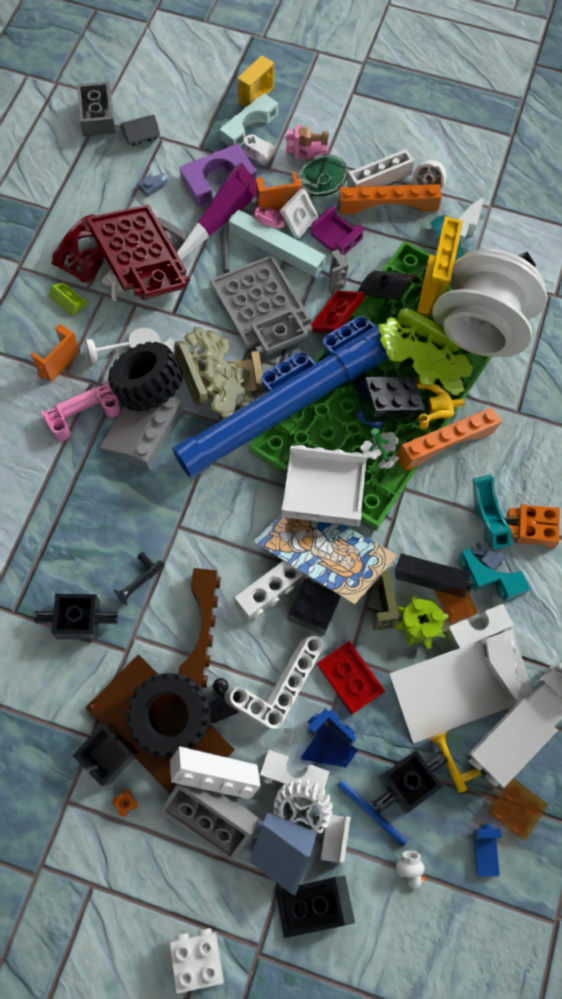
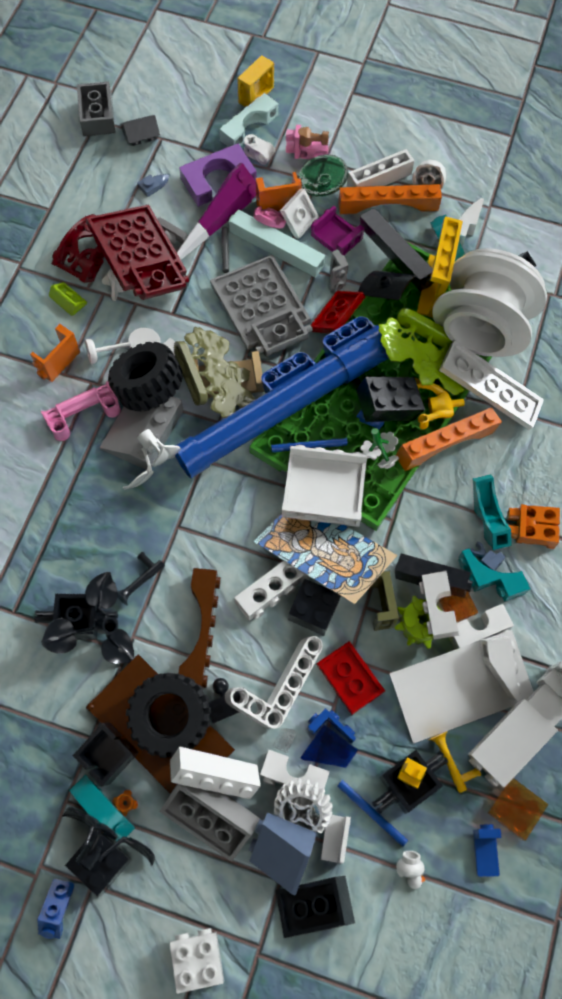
(53, 910): none -> blue bracket
(91, 852): none -> black plant
(100, 807): none -> teal arch
(103, 872): none -> black brick
(116, 648): none -> black plant
(151, 444): none -> white plant
(310, 444): none -> blue bar
(396, 248): none -> black brick
(412, 773): none -> yellow tile
(441, 623): none -> white arch
(491, 385): none -> white plate

